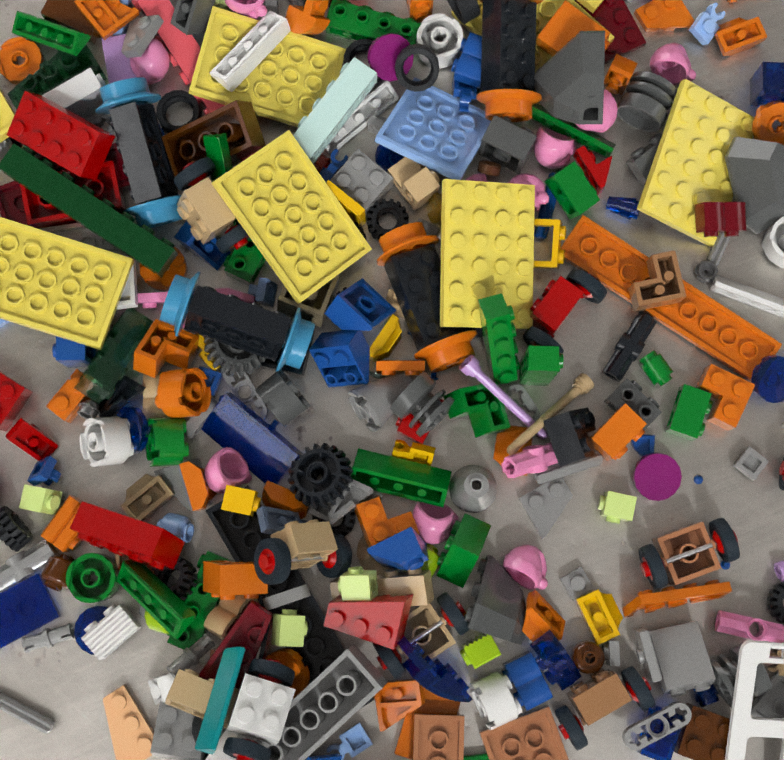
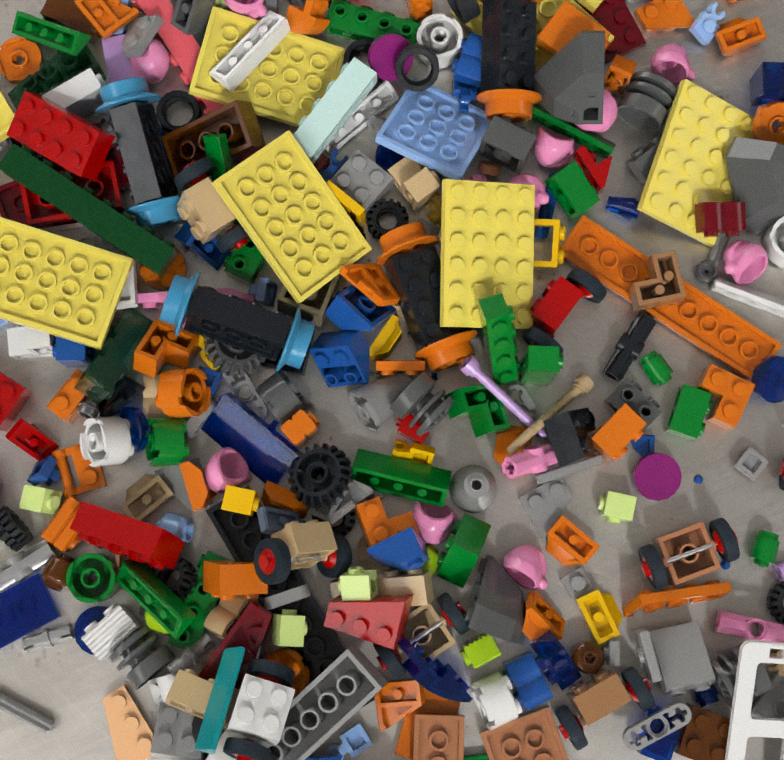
(29, 343): none -> white brick
(89, 477): none -> orange plate
(141, 657): none -> dark grey wheel
(301, 428): none -> orange brick
(371, 282): none -> orange wing
(569, 543): none -> orange slope
(745, 261): none -> bright pink piece
(765, 548): none -> green brick

